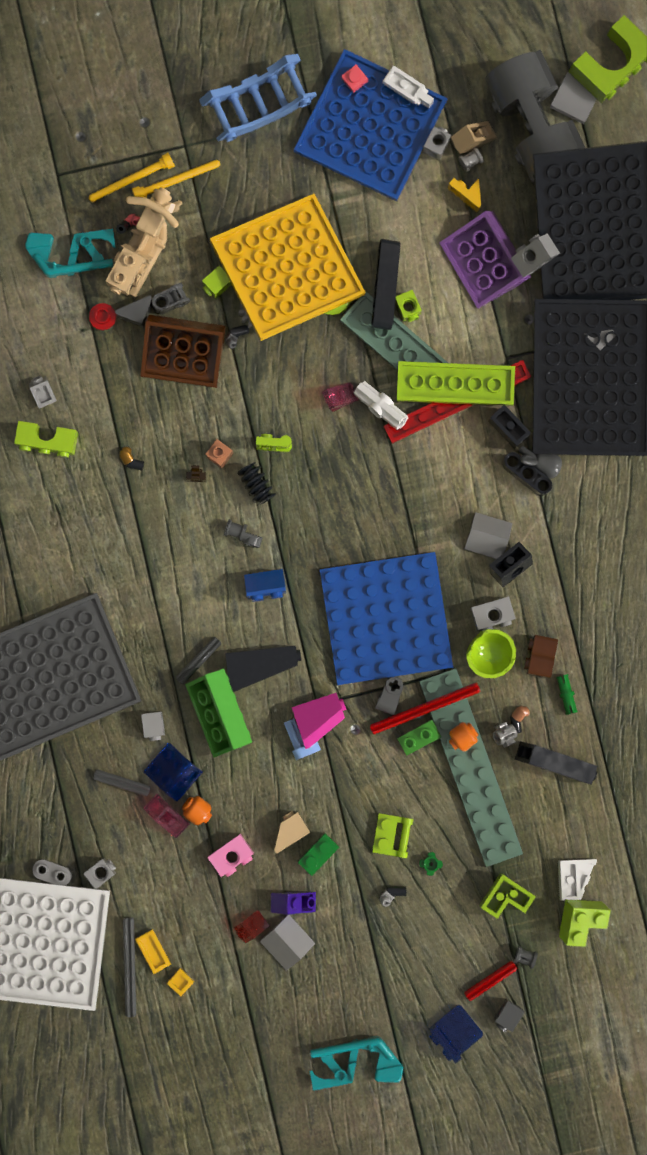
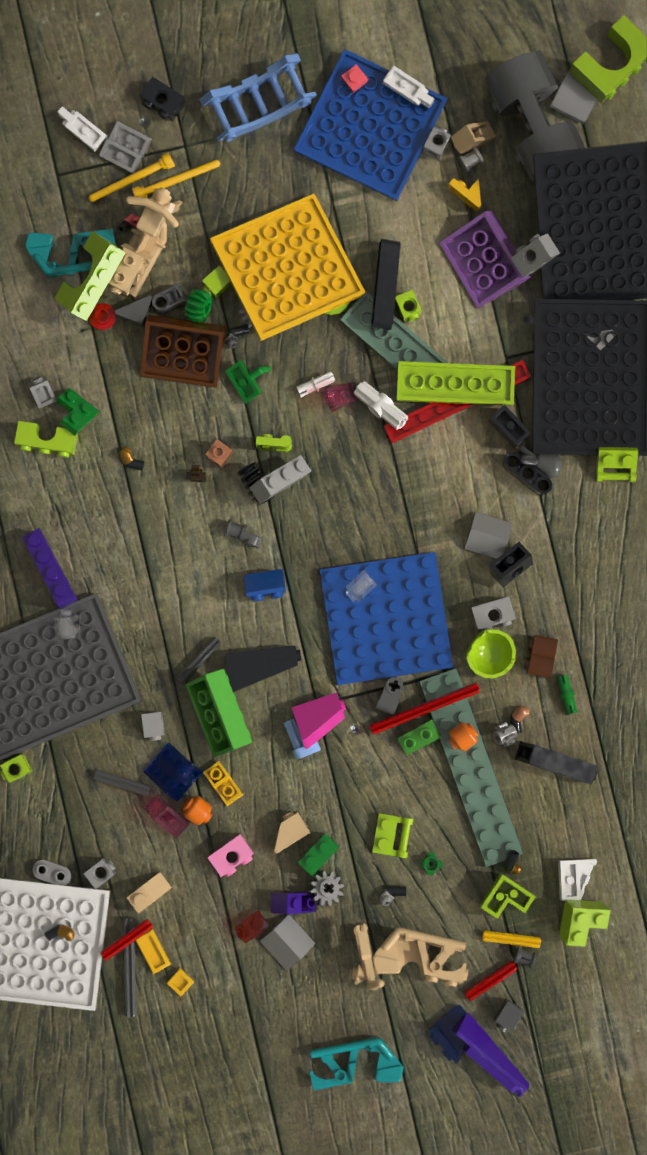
(24, 768): none -> lime brick
(50, 568): none -> dark purple brick
(62, 931): none -> arm
(66, 624): none -> clear head
(79, 410): none -> green plate
(82, 128): none -> white hinge
(105, 261): none -> lime arch
(125, 147): none -> light grey slope
(126, 939): none -> red axle
(149, 892): none -> tan slope
(156, 89): none -> black brick
(198, 305): none -> green gear
(223, 783): none -> yellow slope
(245, 381): none -> green plate
(280, 479): none -> light grey brick
(315, 384): none -> white axle
(318, 887): none -> light grey gear
(360, 587): none -> clear slope
(405, 947): none -> tan piece
(489, 1056): none -> dark purple wedge
(510, 863): none -> black arm
(512, 939): none -> yellow axle
(616, 458): none -> lime plate

